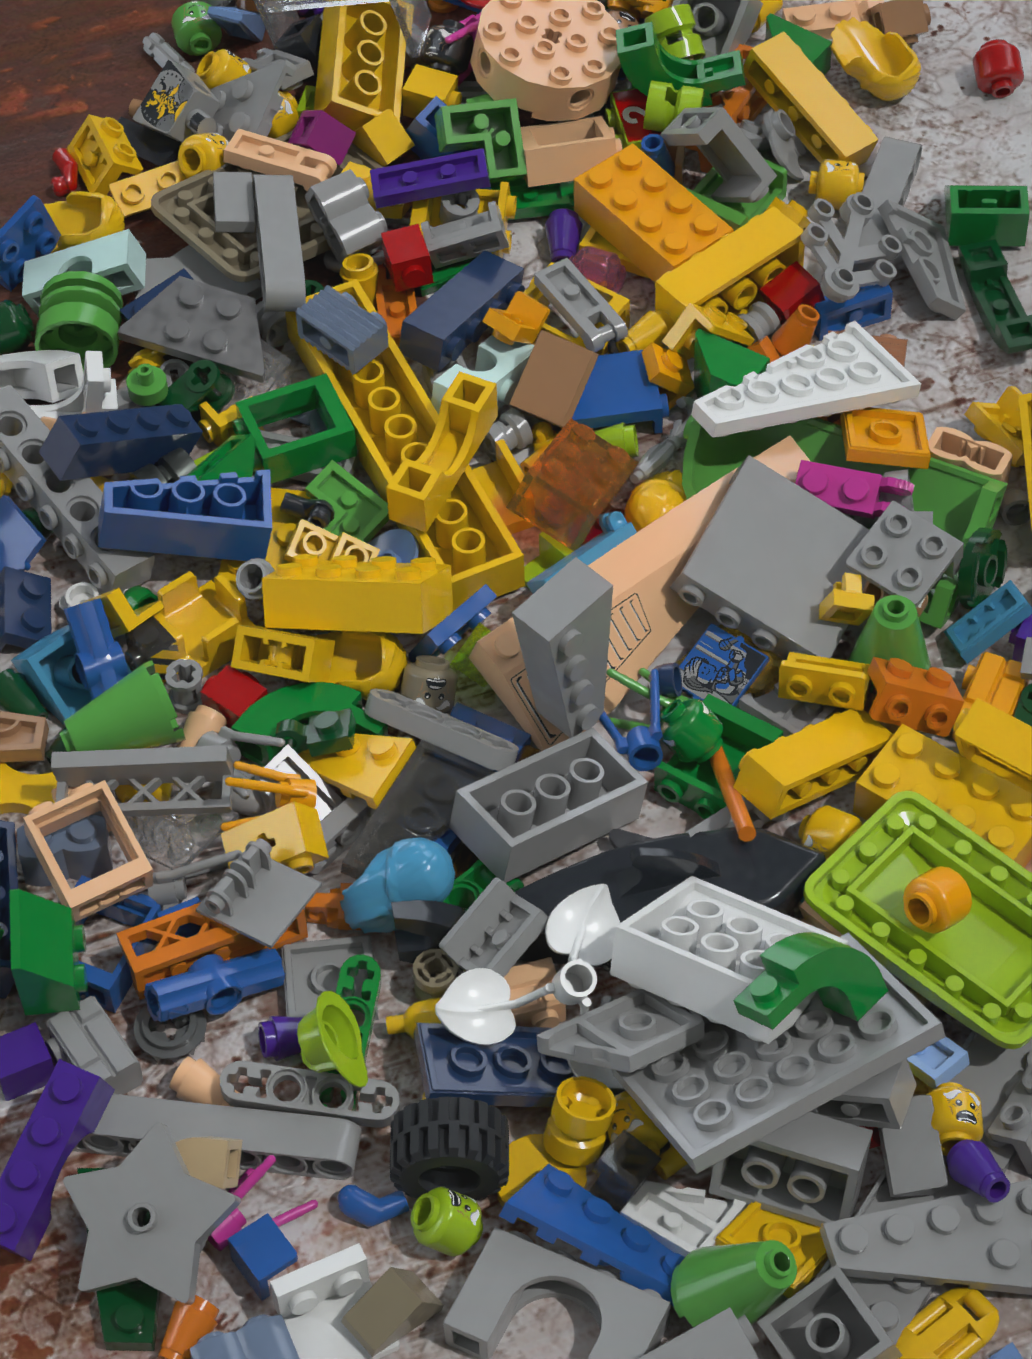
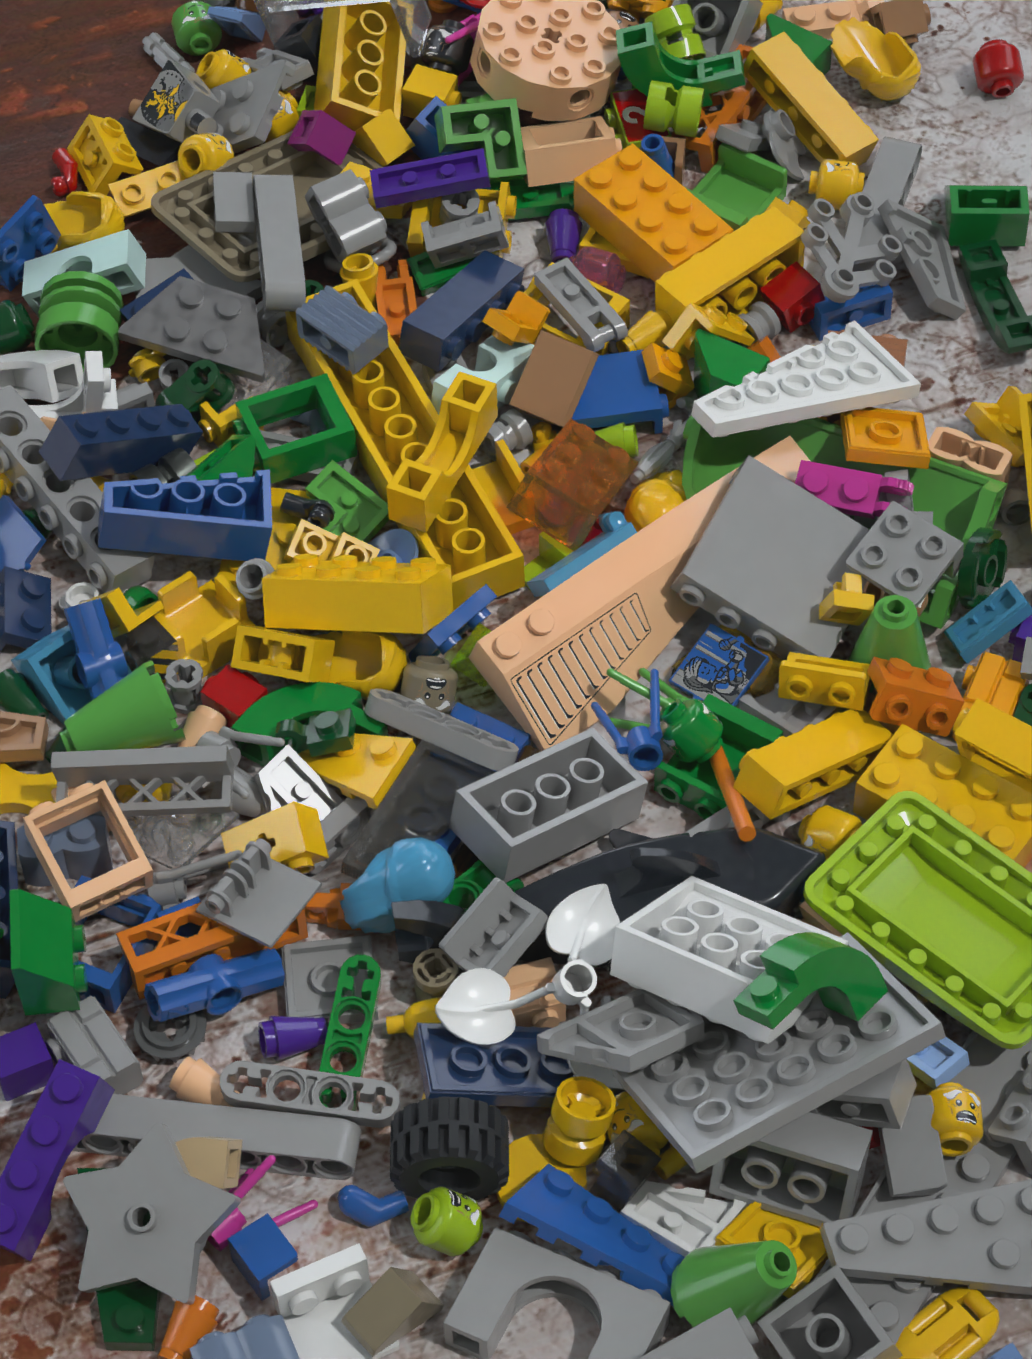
(147, 385): bright green tile -> none
(278, 158): light nougat plate -> none
(288, 789): light orange plant -> none
(332, 1039): lime piece -> none
(407, 258): red brick -> none
(566, 646): light grey wedge -> none
(669, 680): dark blue hinge -> none
(728, 151): light grey panel -> none
(796, 330): orange cone -> none
(937, 900): light orange head -> none
(977, 1169): dark purple cone -> none

